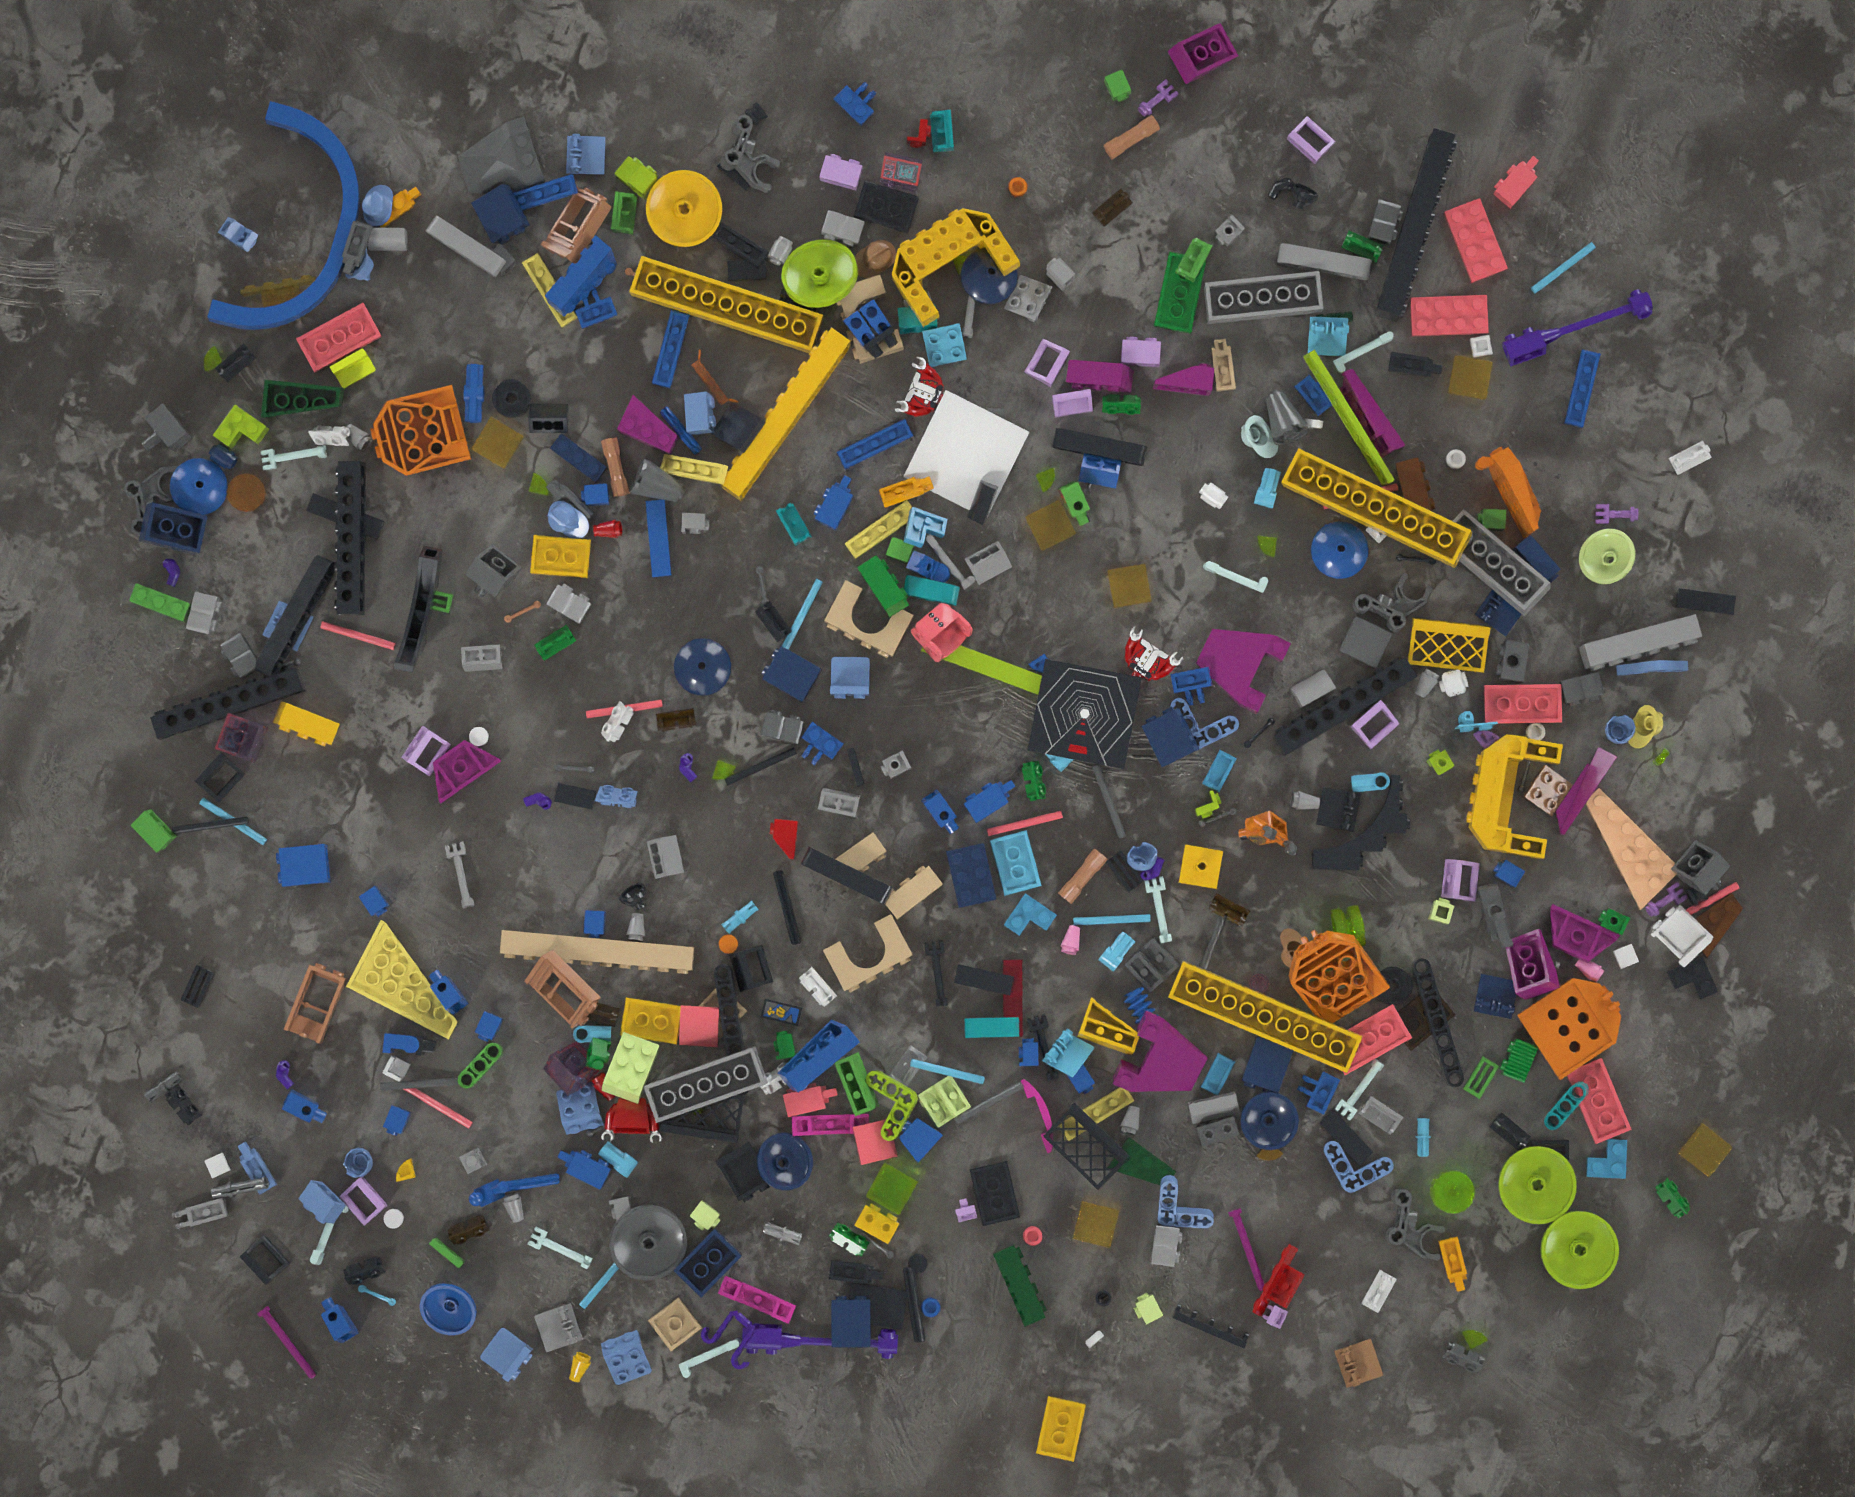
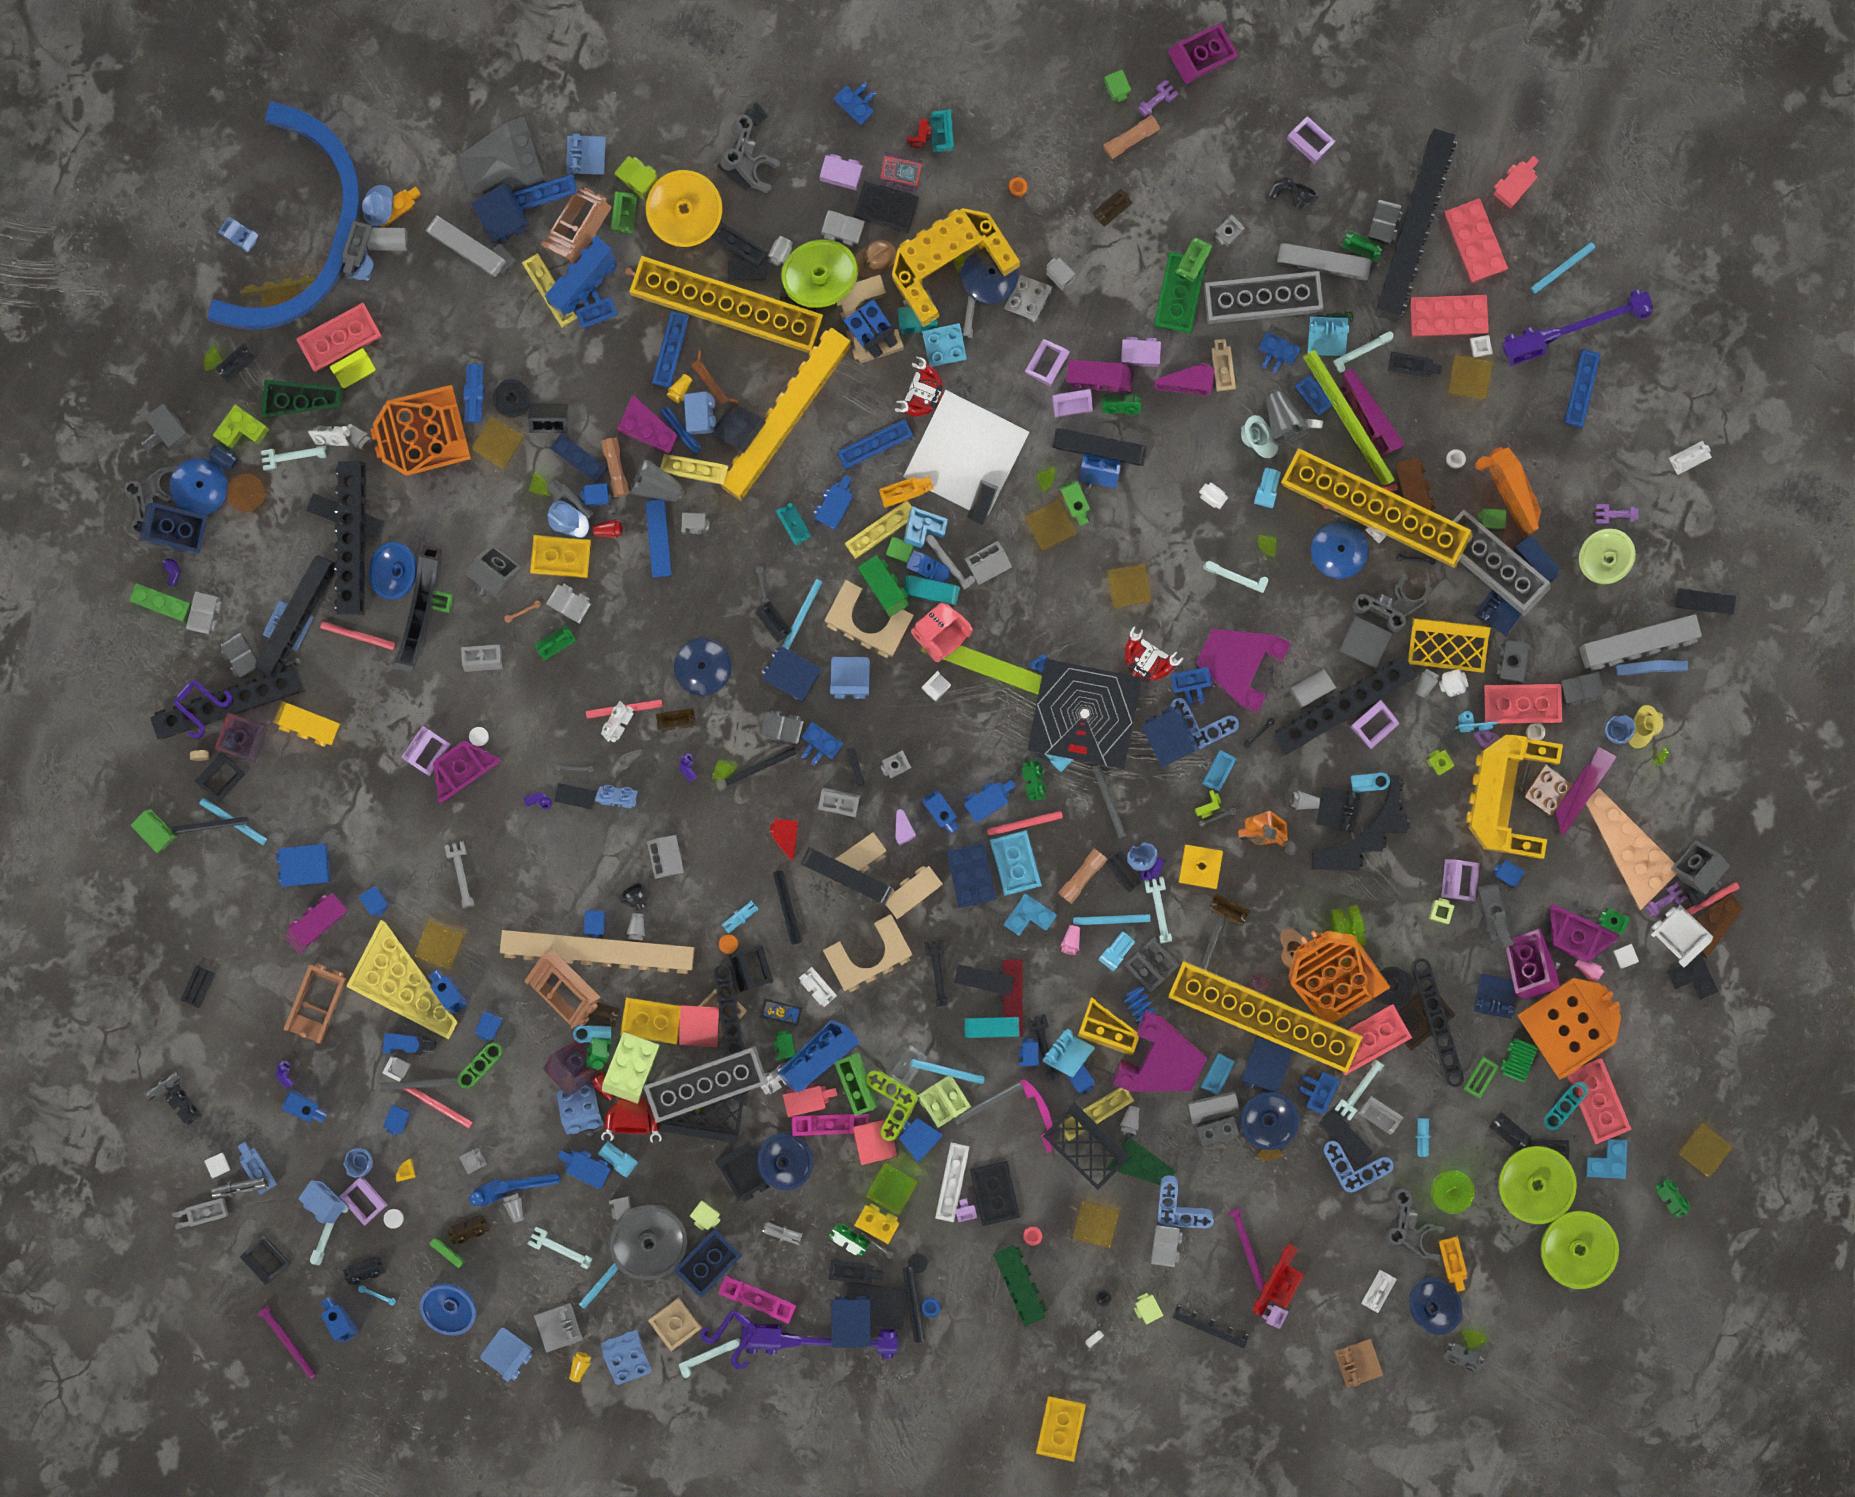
(185, 691): none -> dark purple piece
(199, 755): none -> tan tile
(315, 922): none -> magenta wedge
(386, 568): none -> blue dish
(439, 945): none -> clear yellow tile
(679, 388): none -> yellow cone
(903, 828): none -> lavender tile
(936, 686): none -> white panel
(952, 1182): none -> white tile
(1278, 348): none -> blue hinge
(1443, 1302): none -> dark blue dish

